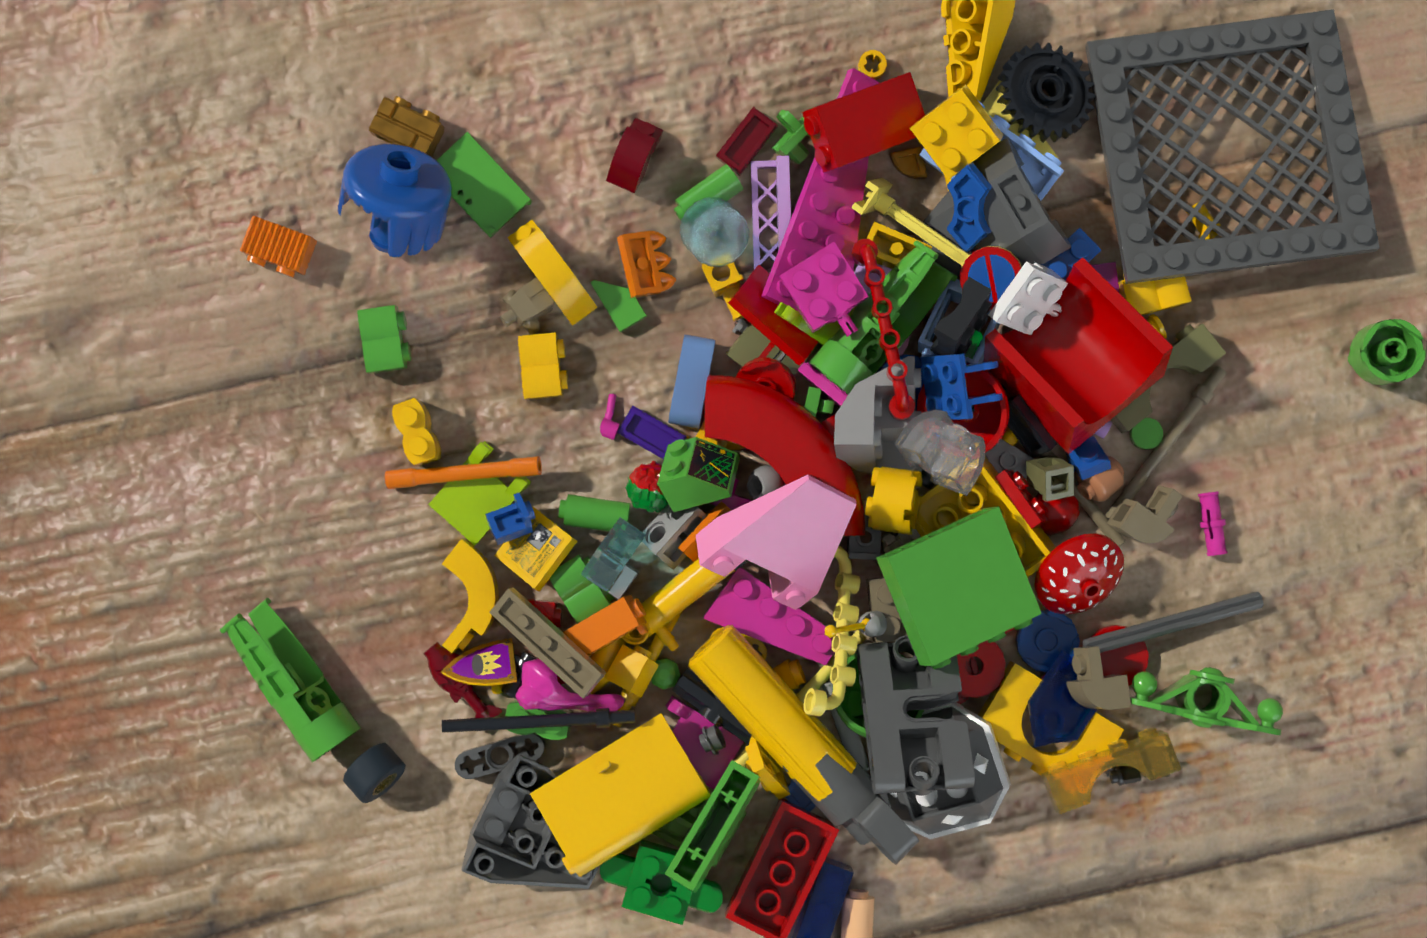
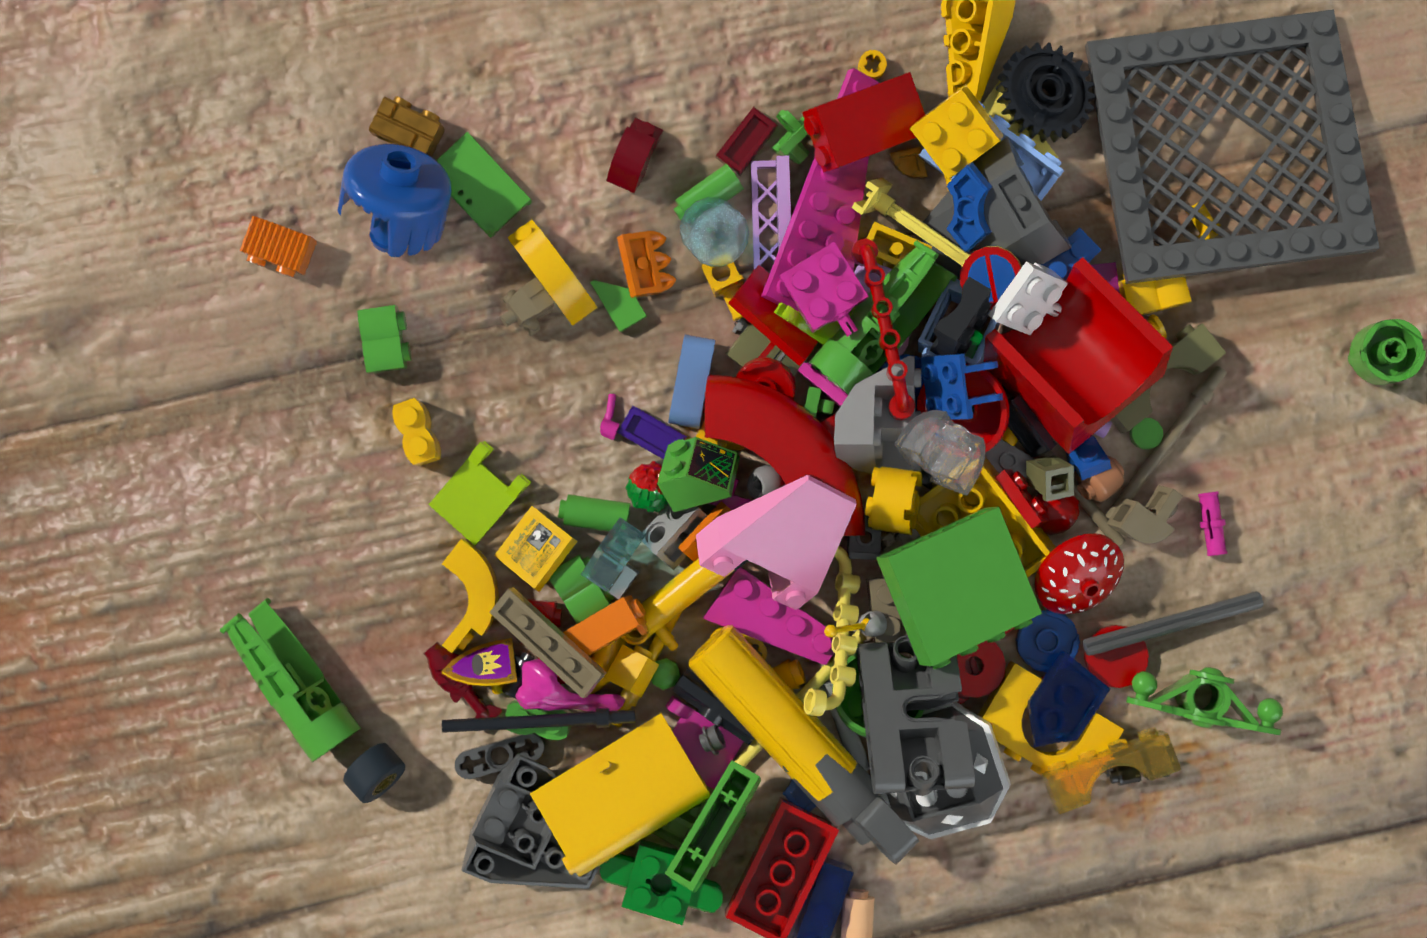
(511, 520): blue bracket -> none
(514, 468): orange piece -> none
(541, 365): yellow brick -> none
(767, 768): yellow plate -> none
(1093, 688): dark tan brick -> none

